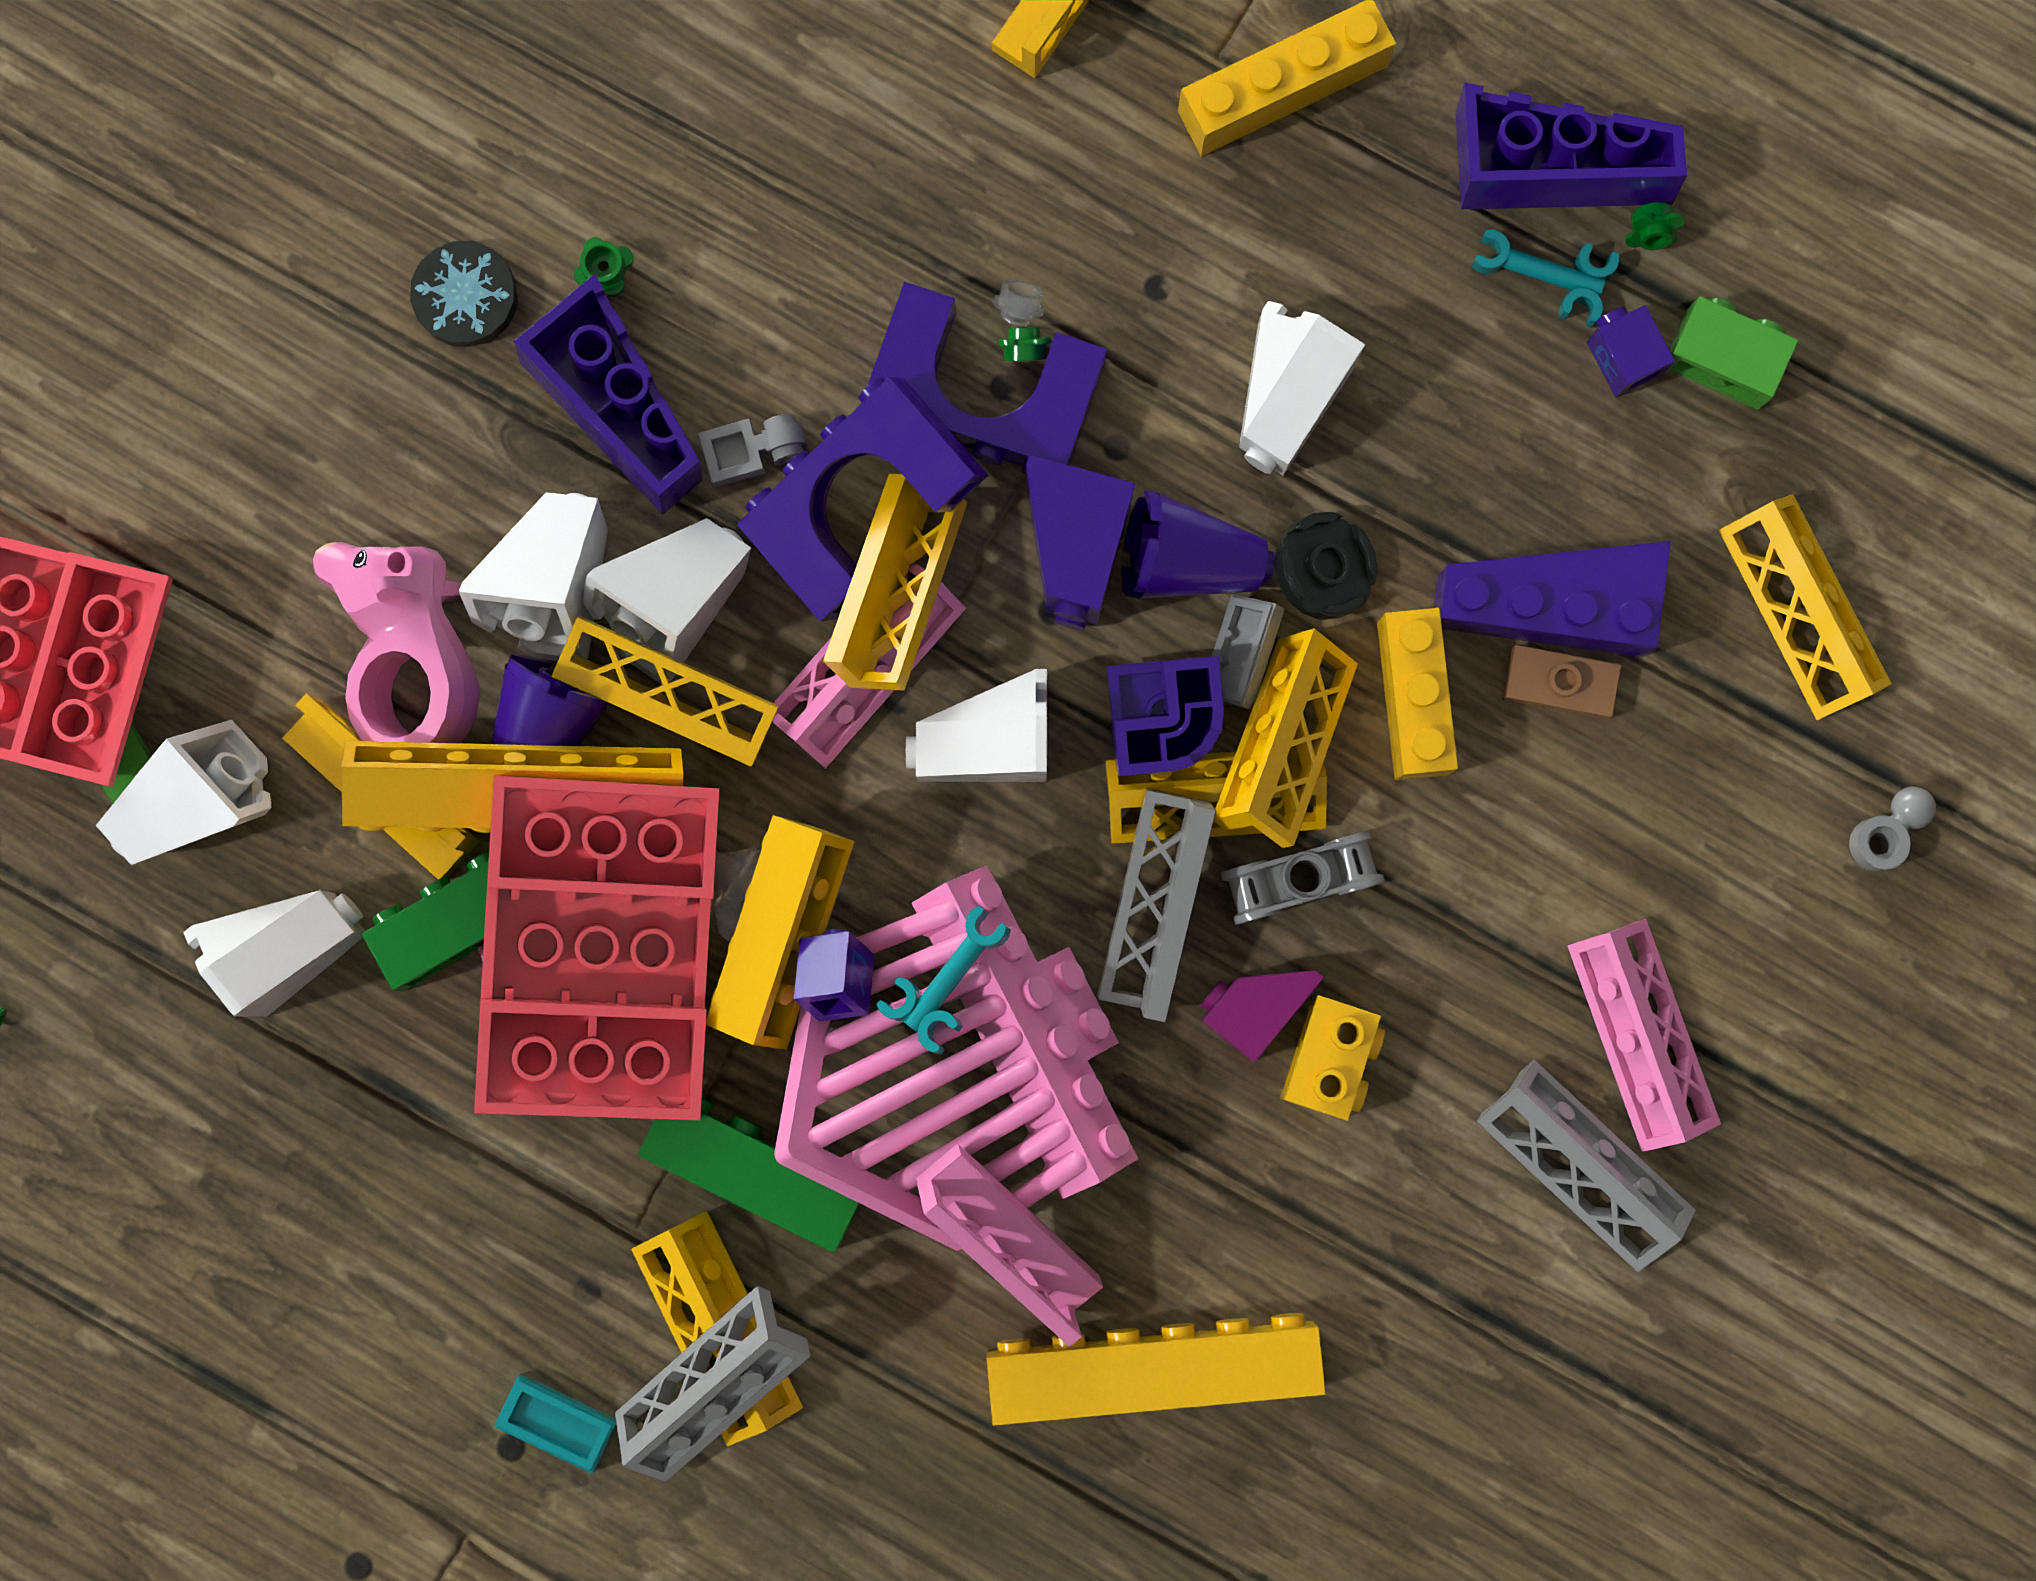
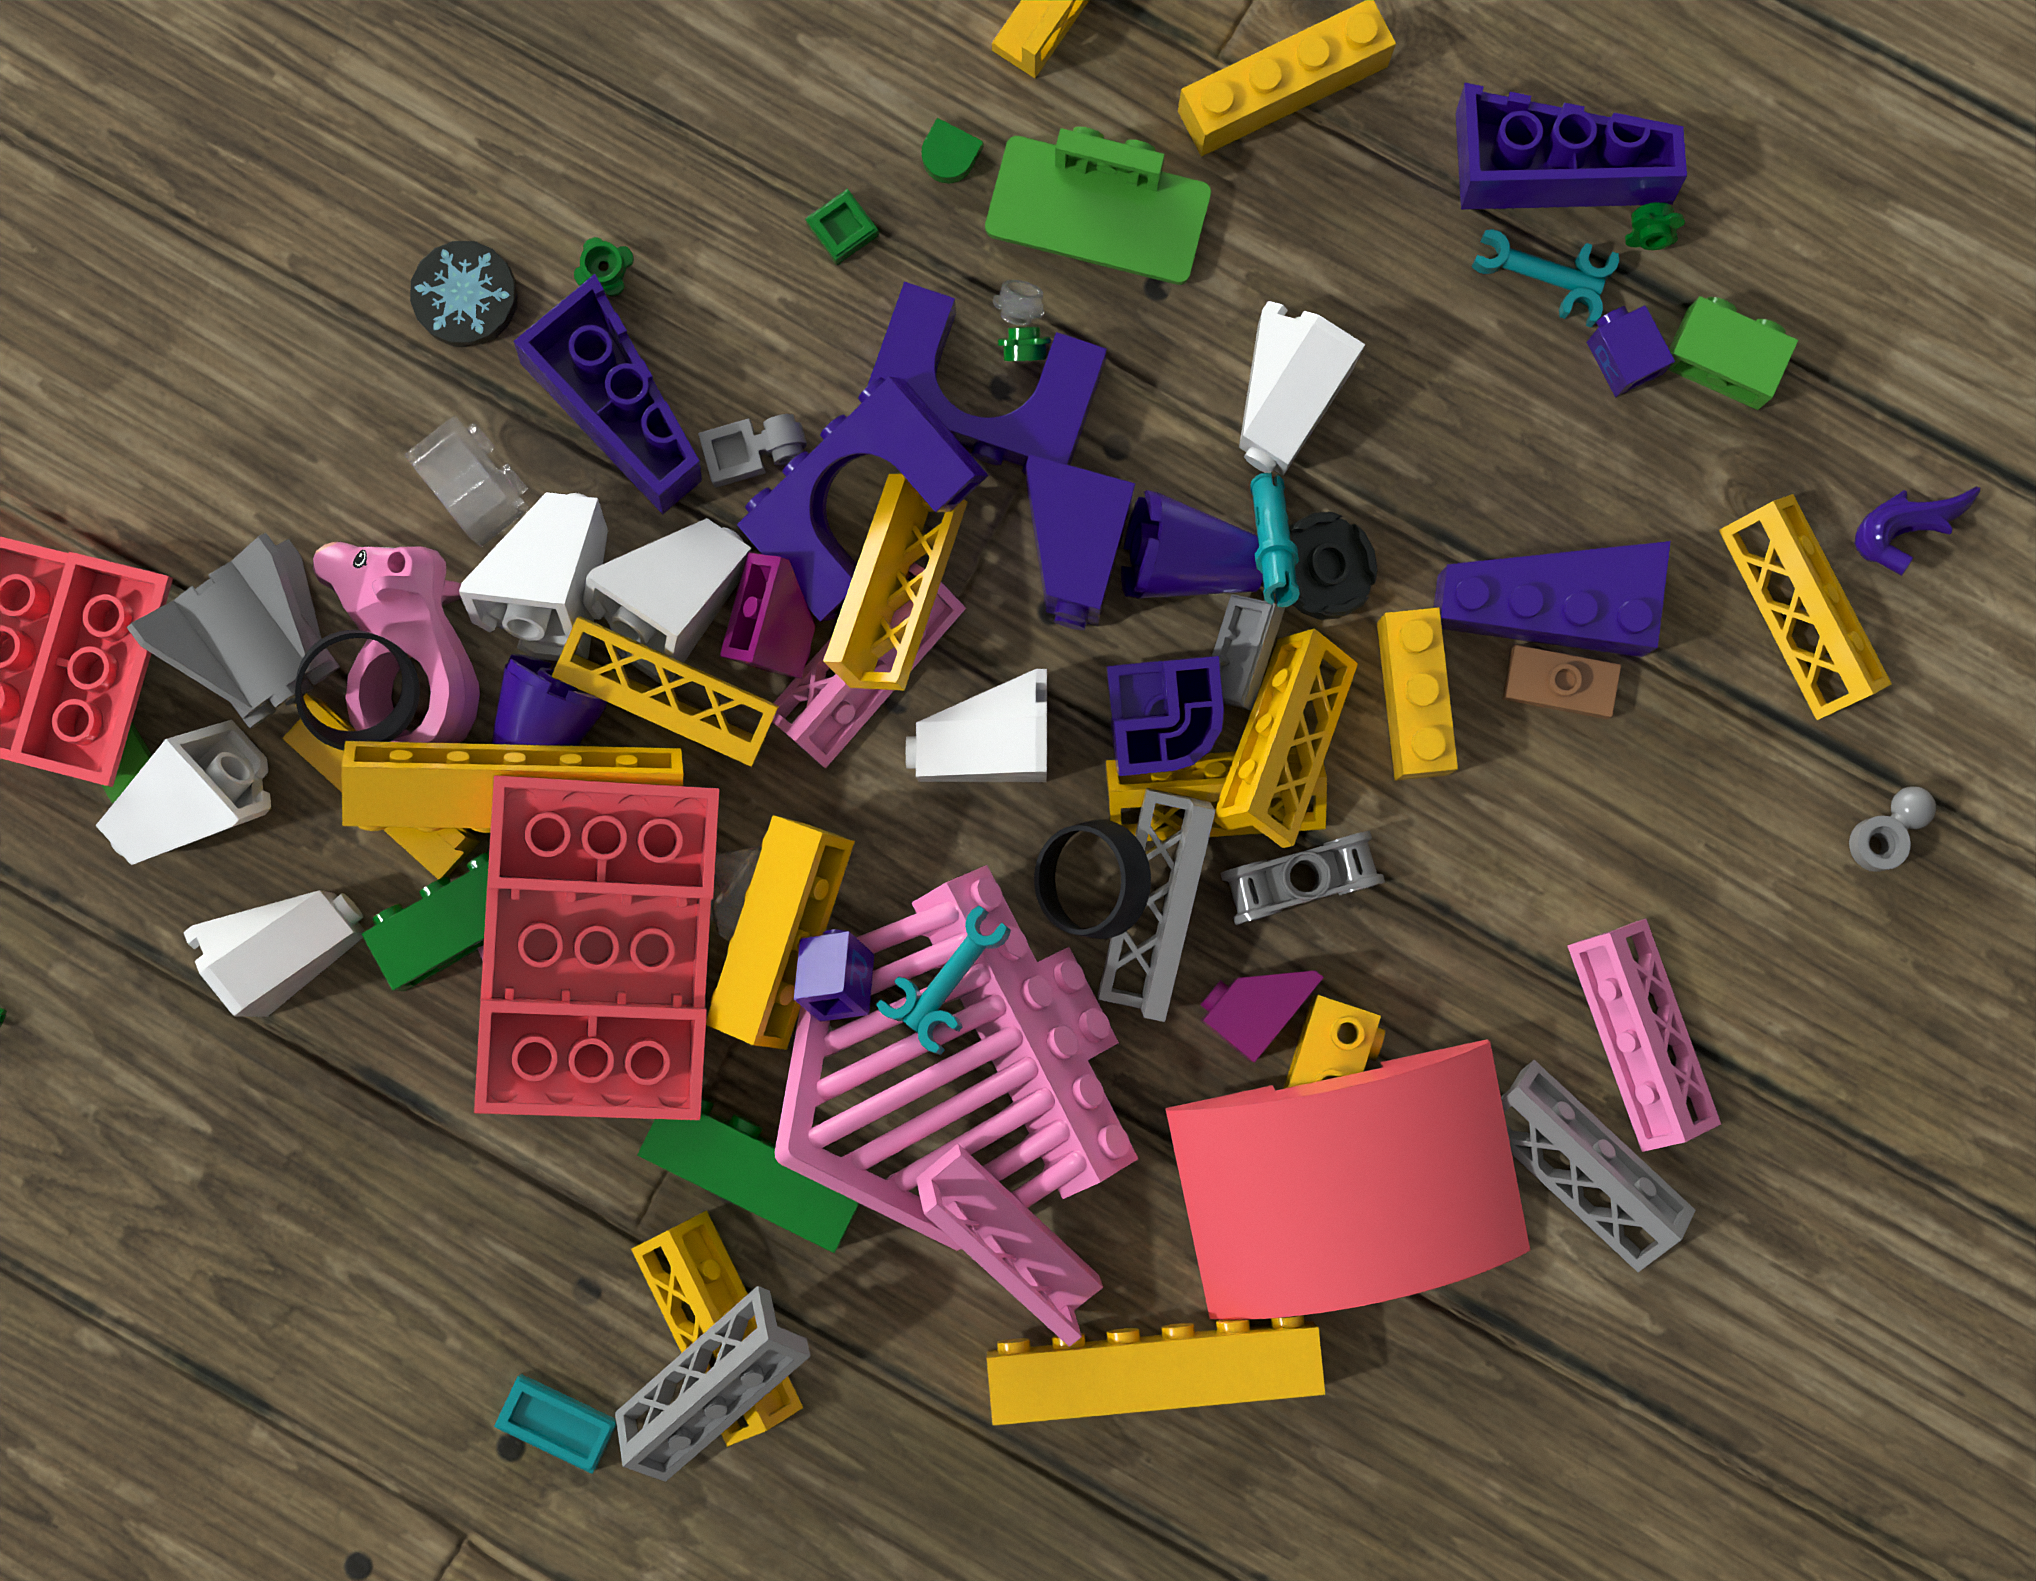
(243, 630): none -> light grey brick
(384, 731): none -> black tyre
(468, 481): none -> clear brick
(769, 619): none -> magenta slope
(842, 226): none -> green tile
(949, 152): none -> green tile
(1099, 204): none -> bright green bracket
(1134, 879): none -> black tyre
(1276, 551): none -> teal pin
(1350, 1186): none -> coral slope
(1900, 517): none -> dark purple piece

